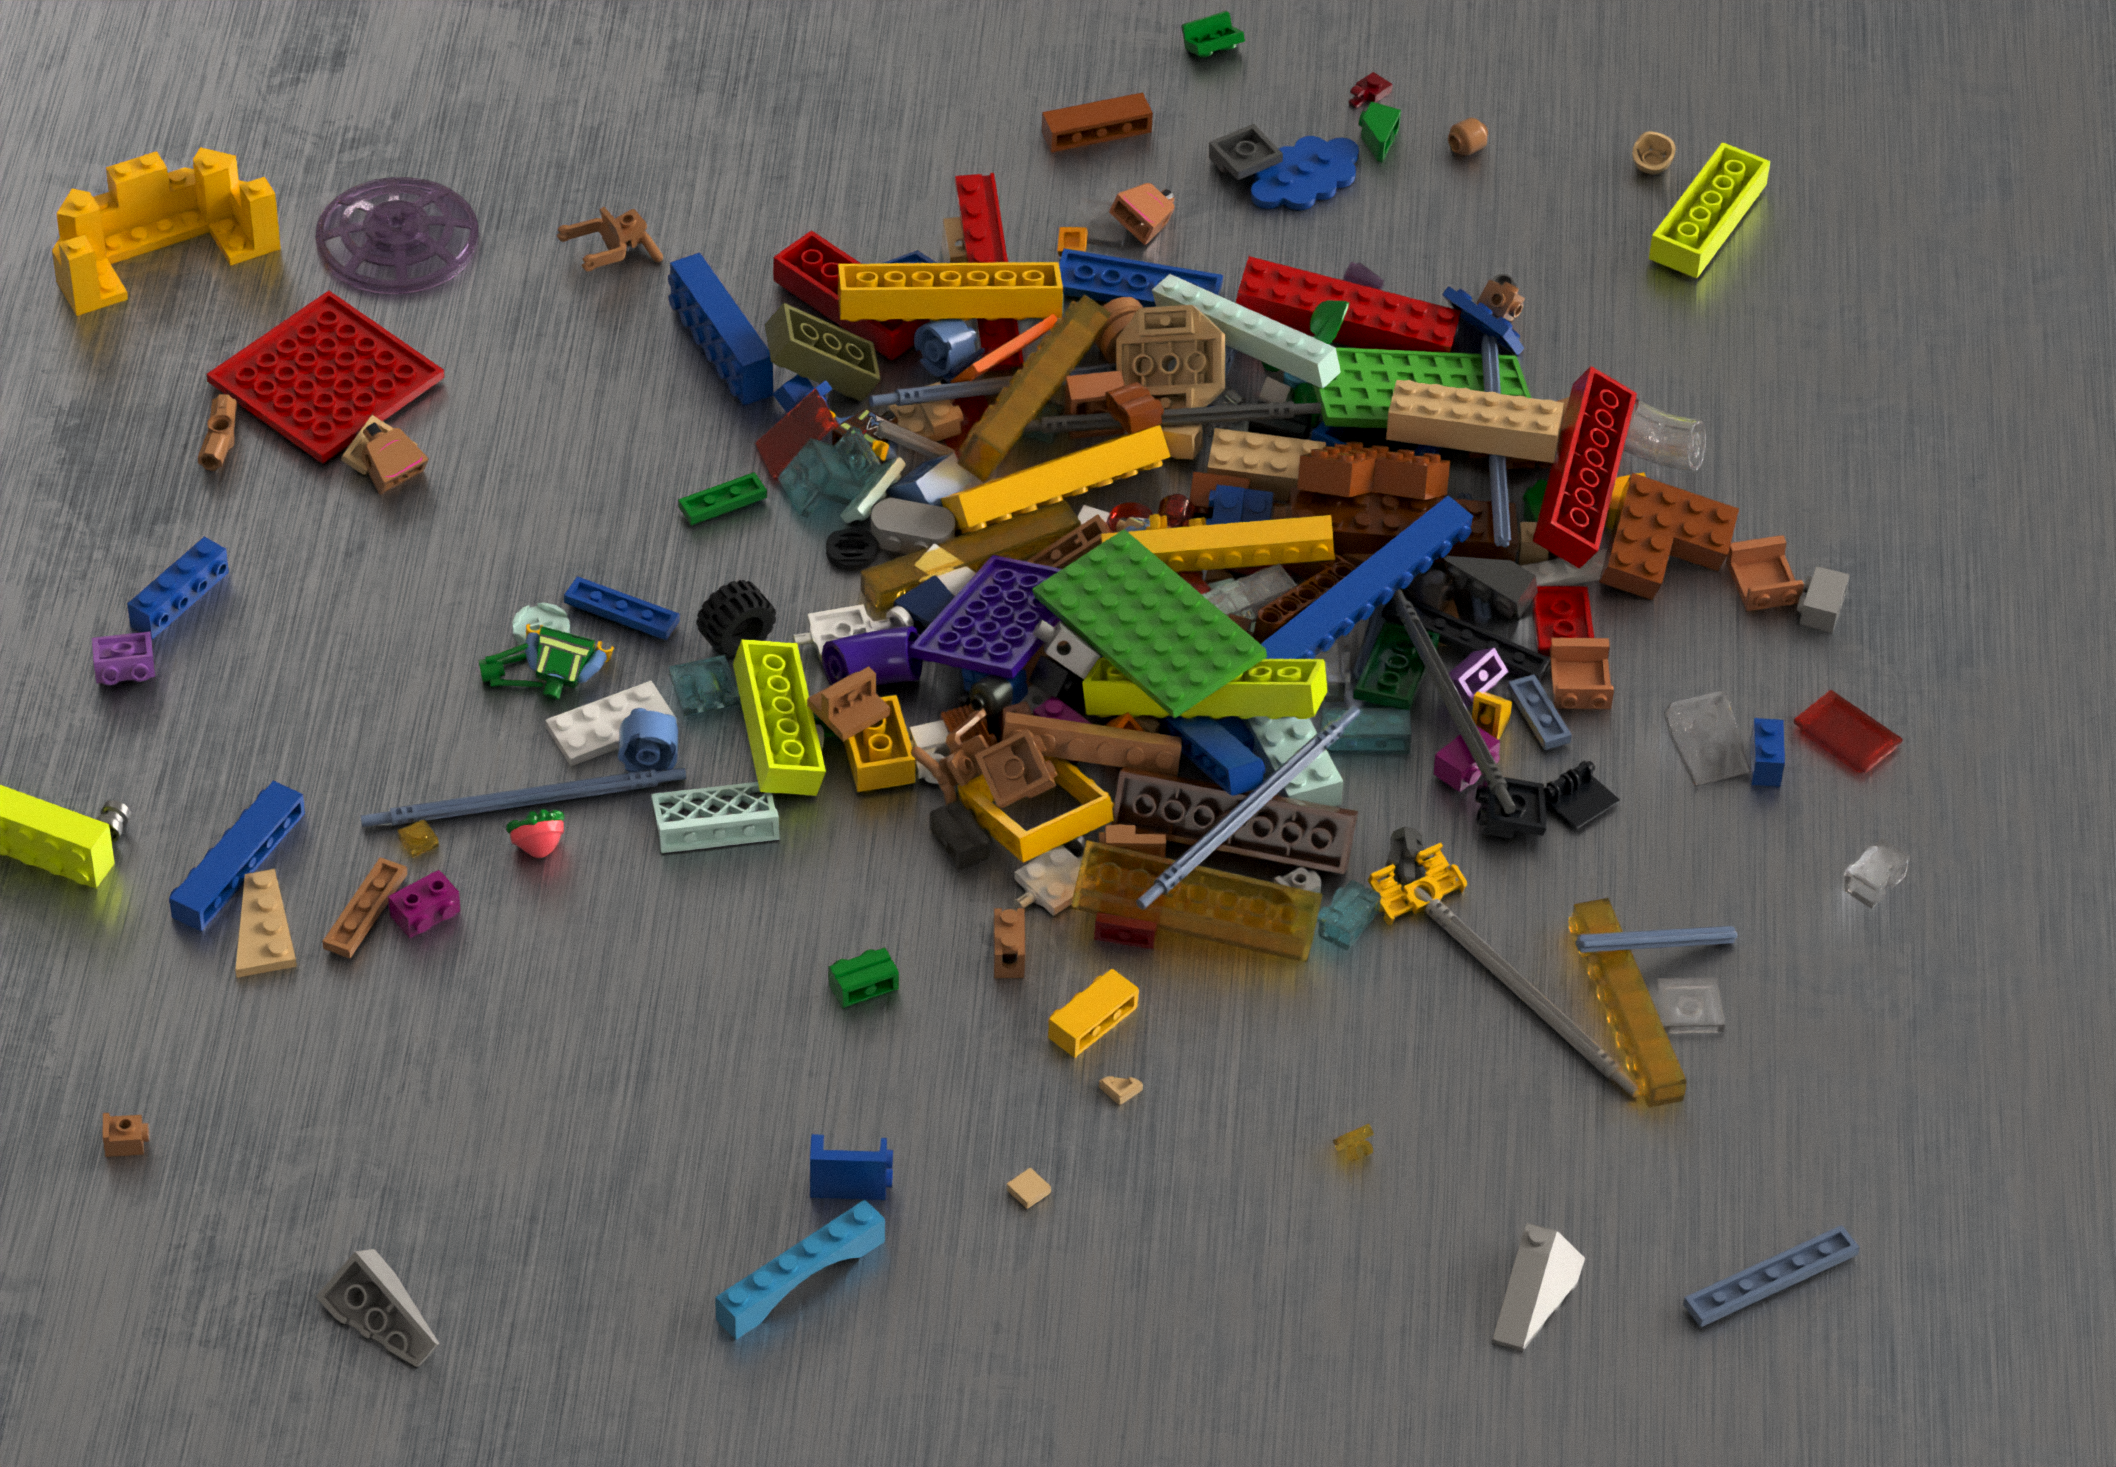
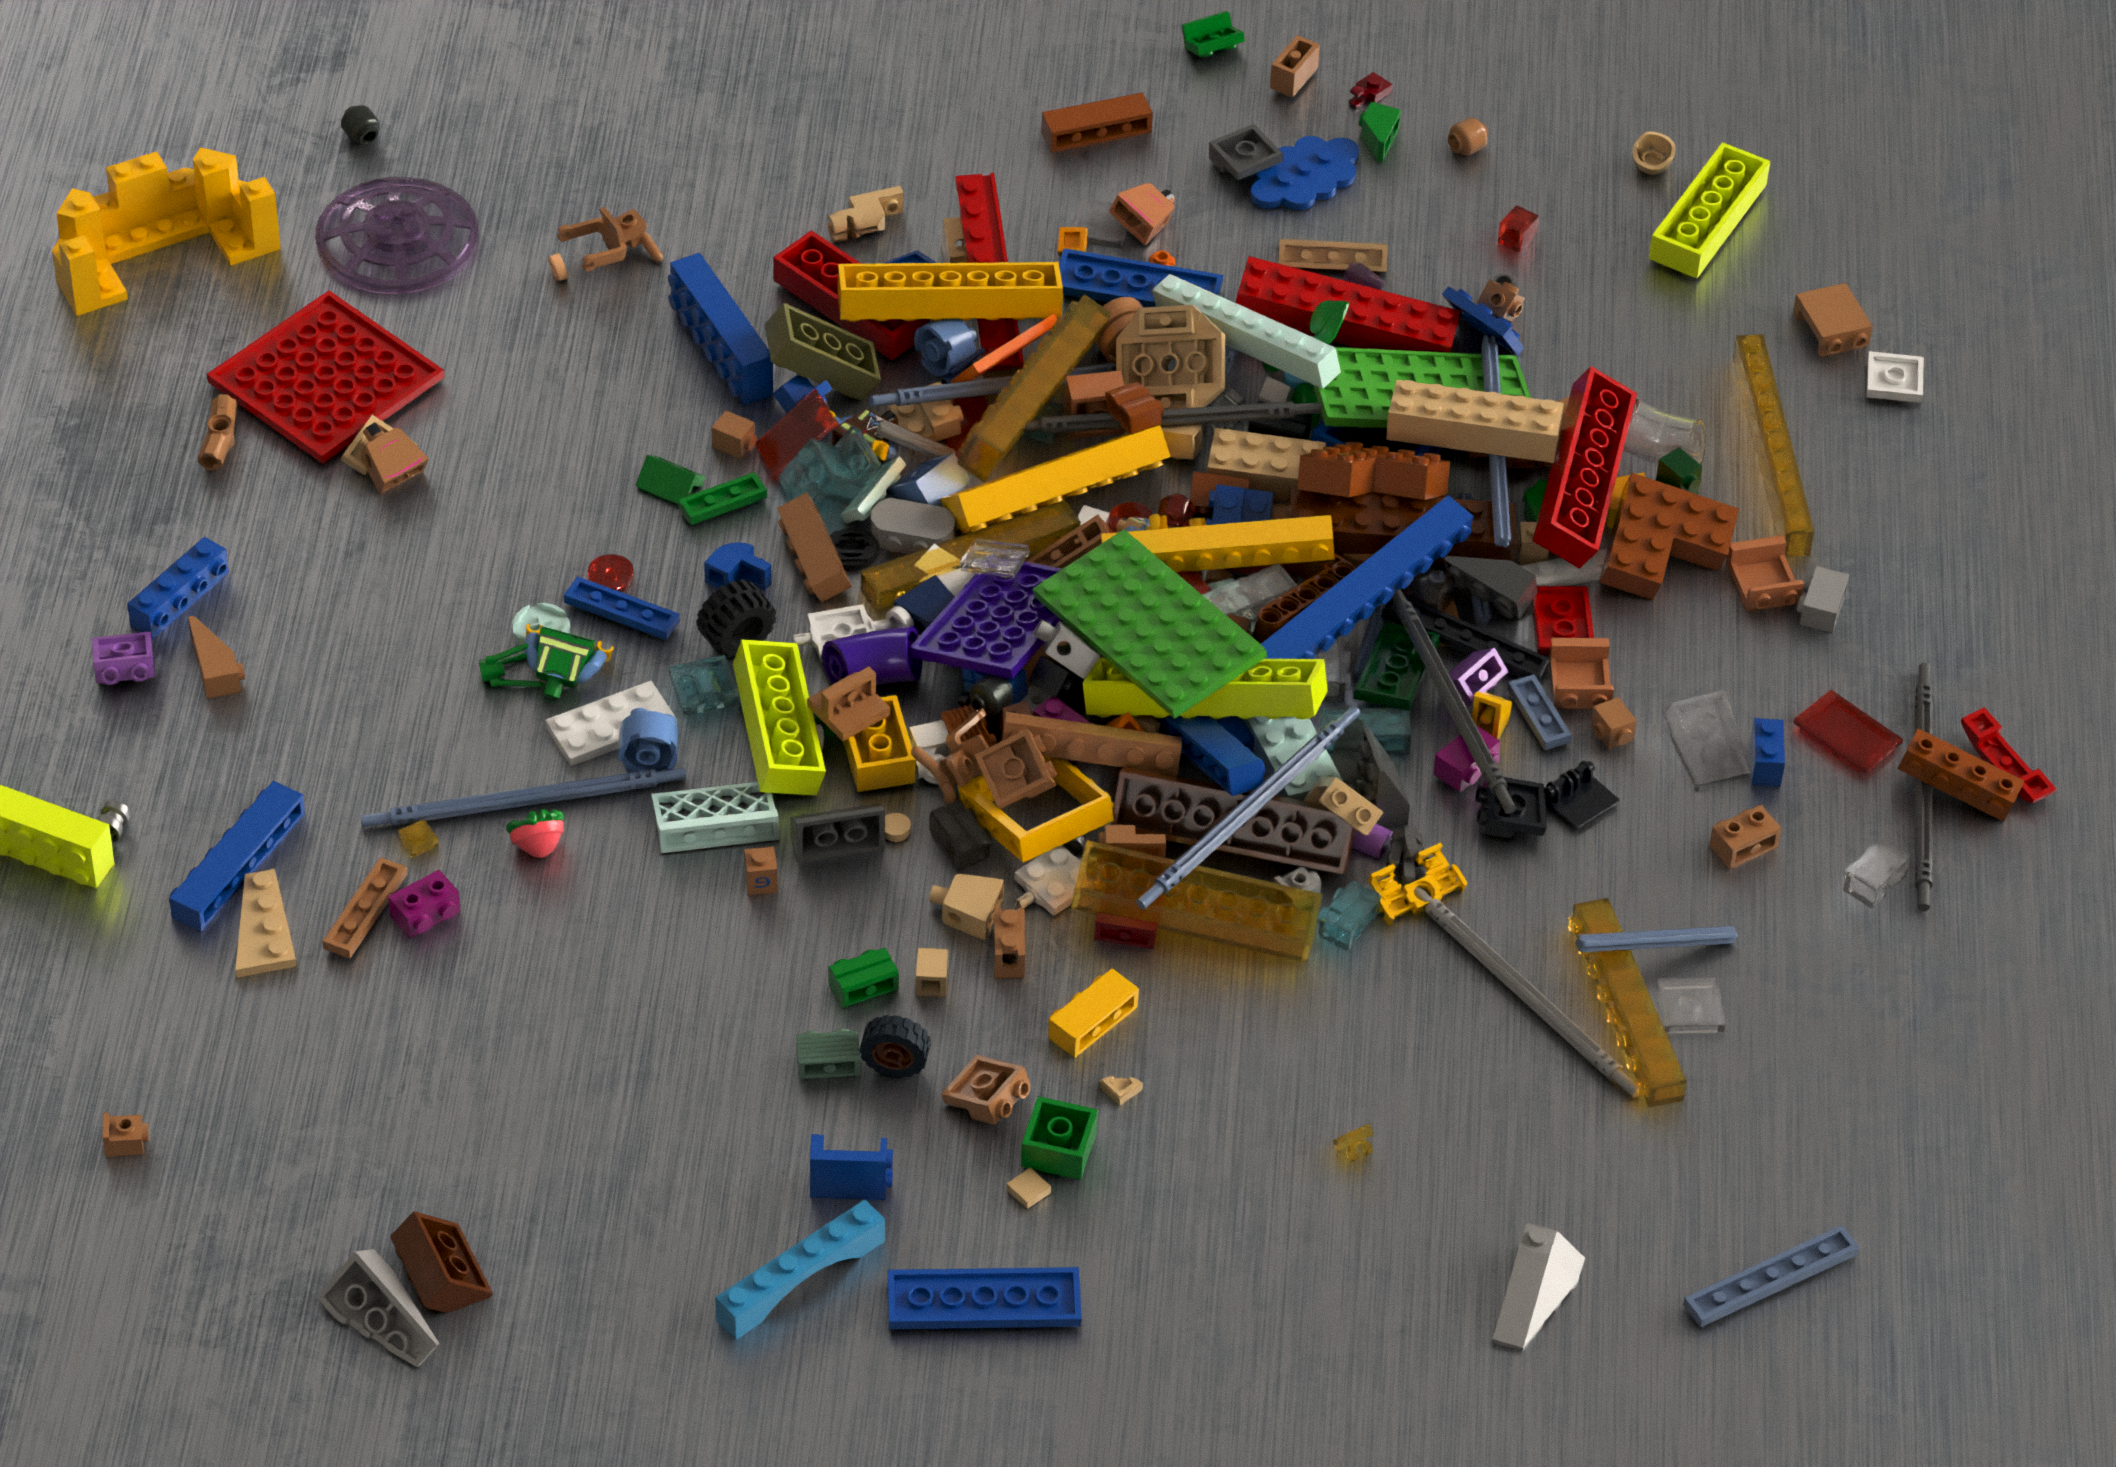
(215, 662): none -> medium nougat slope
(360, 125): none -> pearl dark grey head
(439, 1263): none -> reddish brown slope
(558, 267): none -> light nougat tile
(620, 568): none -> clear red piece
(667, 479): none -> green panel
(733, 434): none -> medium nougat brick
(734, 563): none -> blue brick
(760, 870): none -> medium nougat brick
(813, 547): none -> medium nougat brick
(828, 1054): none -> sand green brick
(838, 832): none -> dark grey slope
(865, 213): none -> tan plate
(895, 1046): none -> black wheel
(897, 827): none -> tan tile
(931, 972): none -> tan brick
(969, 903): none -> tan torso
(984, 1298): none -> blue plate
(988, 1088): none -> medium nougat plate
(994, 558): none -> clear plate
(1059, 1138): none -> green brick
(1163, 258): none -> orange plate
(1294, 66): none -> medium nougat brick
(1332, 254): none -> tan fence
(1345, 803): none -> tan panel
(1347, 752): none -> clear smoke slope
(1375, 842): none -> medium lavender brick
(1381, 783): none -> dark grey slope
(1518, 229): none -> clear red brick
(1613, 723): none -> medium nougat brick
(1679, 471): none -> dark green brick
(1745, 836): none -> medium nougat brick
(1773, 444): none -> clear yellow brick
(1834, 318): none -> medium nougat panel
(1894, 377): none -> white plate
(1924, 795): none -> dark grey axle
(1961, 774): none -> dark orange brick
(1991, 747): none -> red slope

